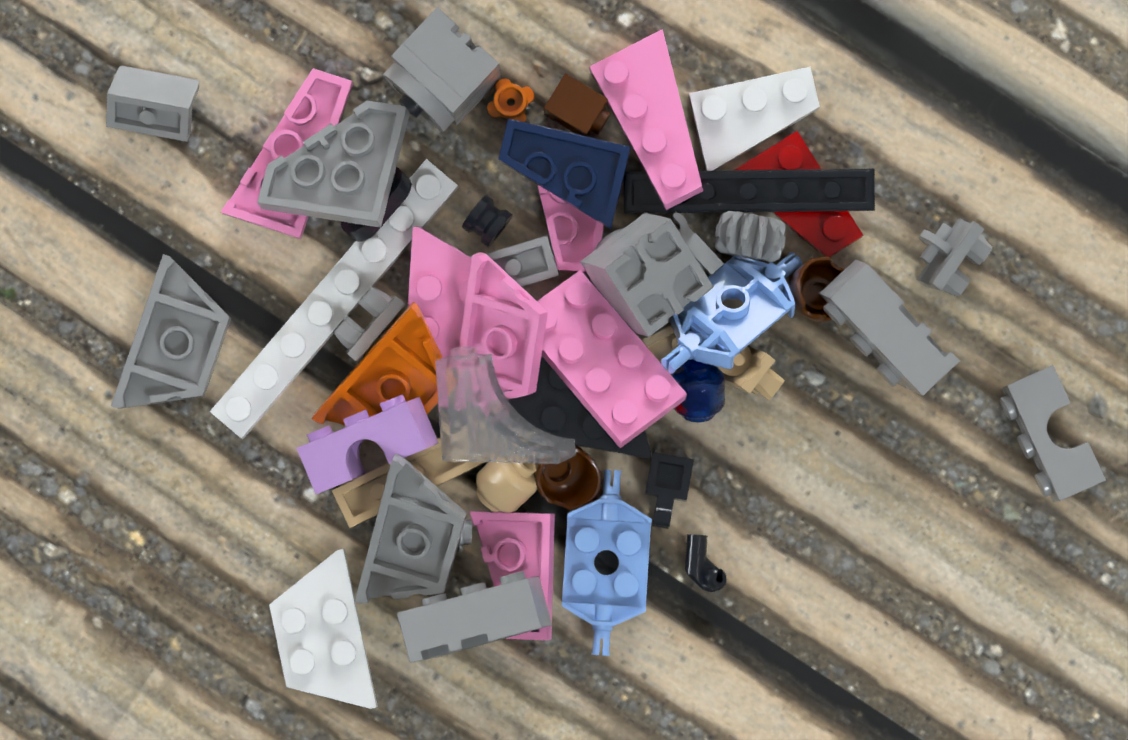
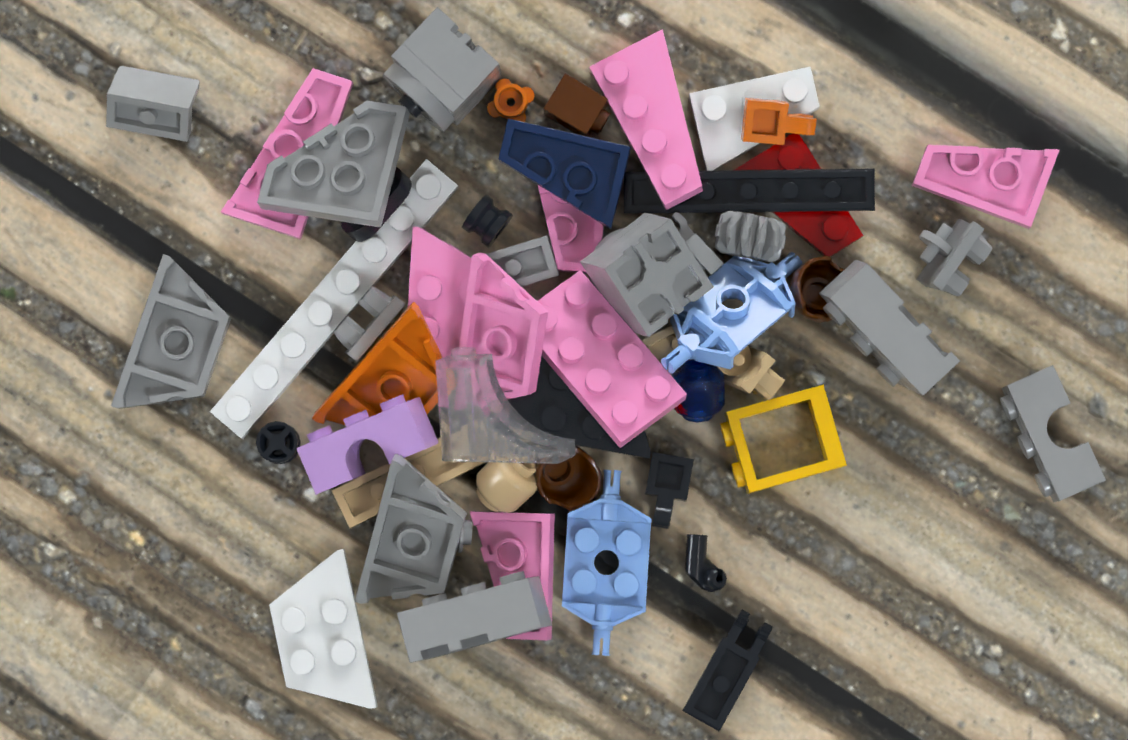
(268, 443): none -> black wheel
(726, 675): none -> black hinge
(769, 122): none -> orange plate
(824, 427): none -> yellow window
(991, 180): none -> bright pink wing

